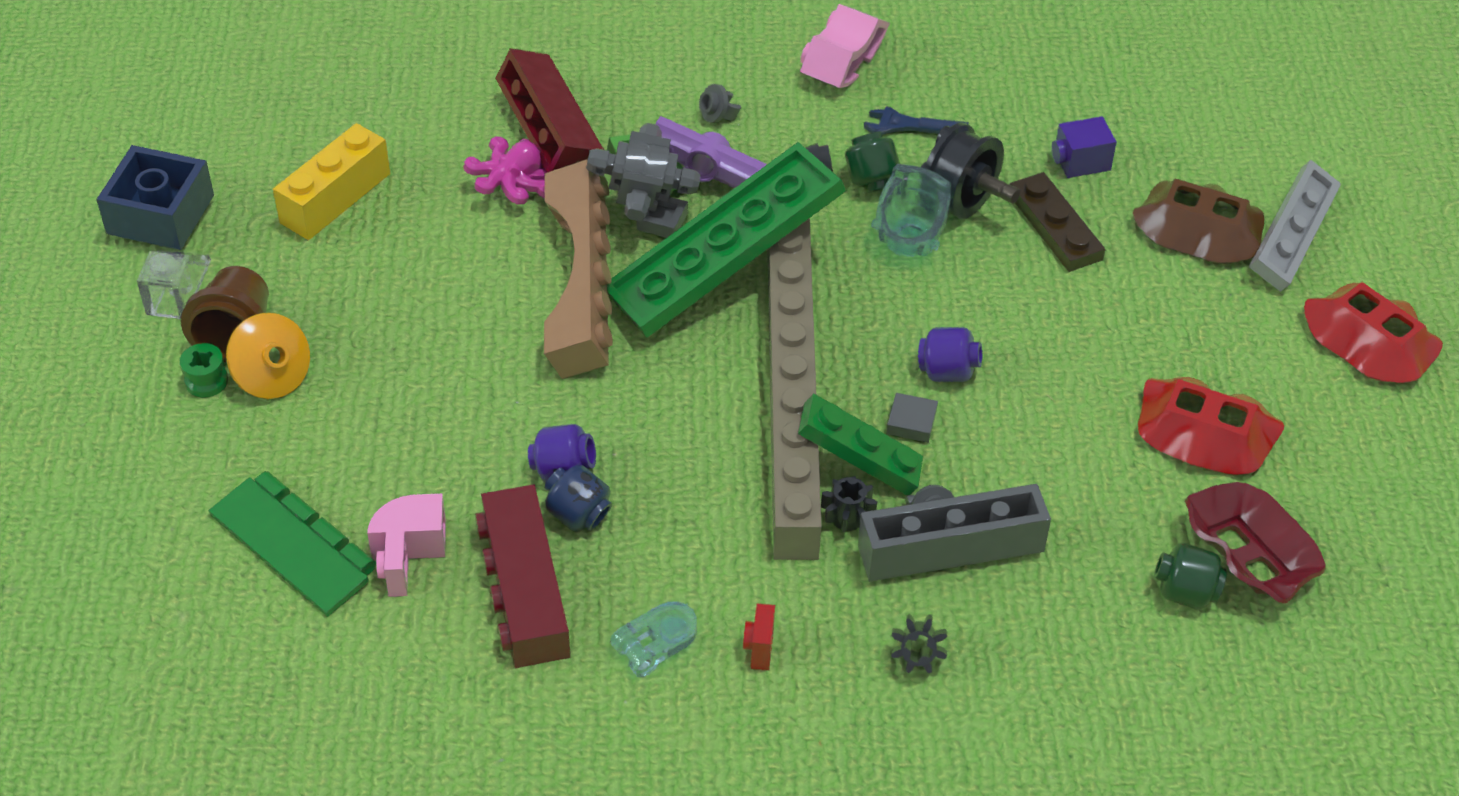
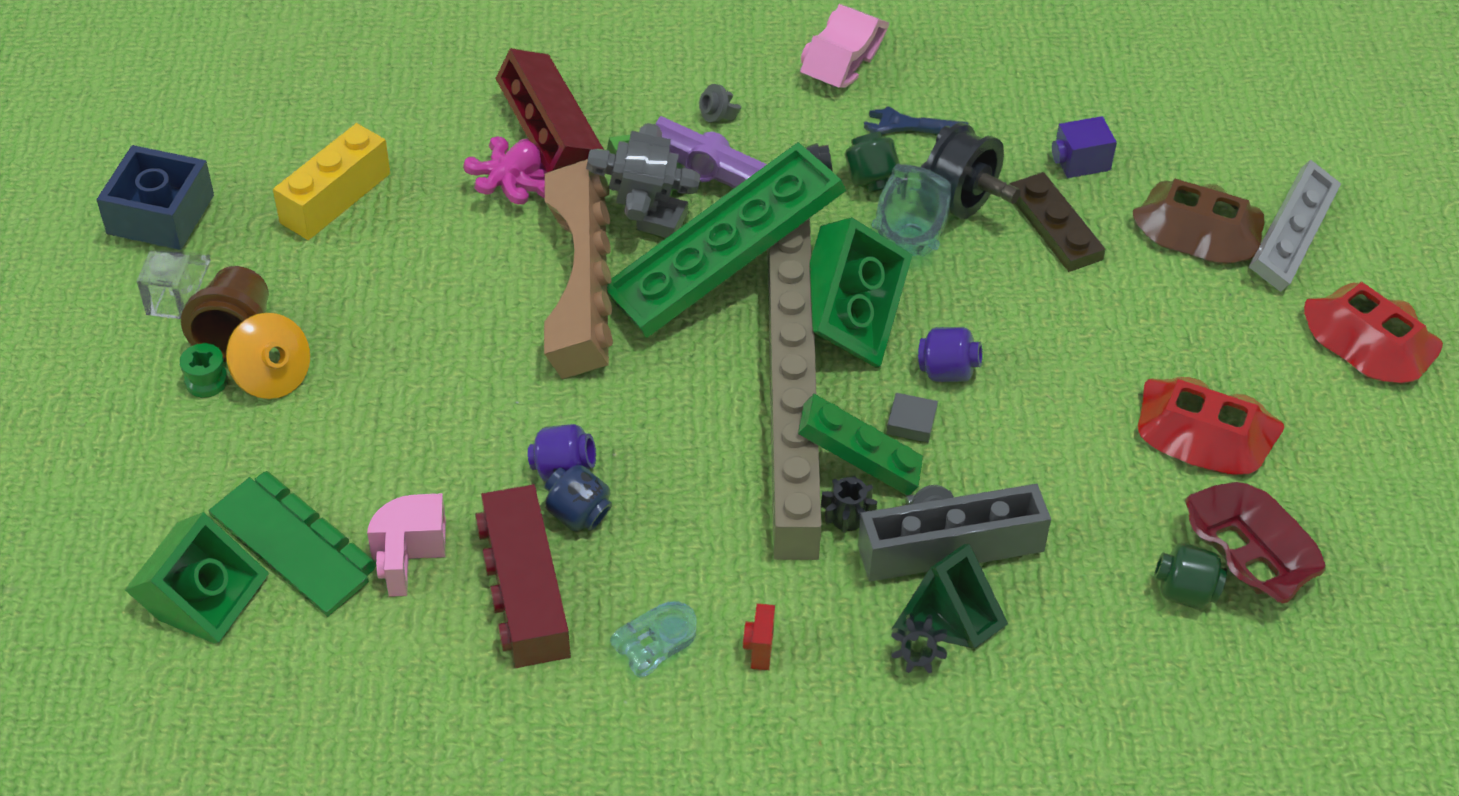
(198, 579): none -> green slope
(856, 287): none -> green slope
(957, 599): none -> dark green slope

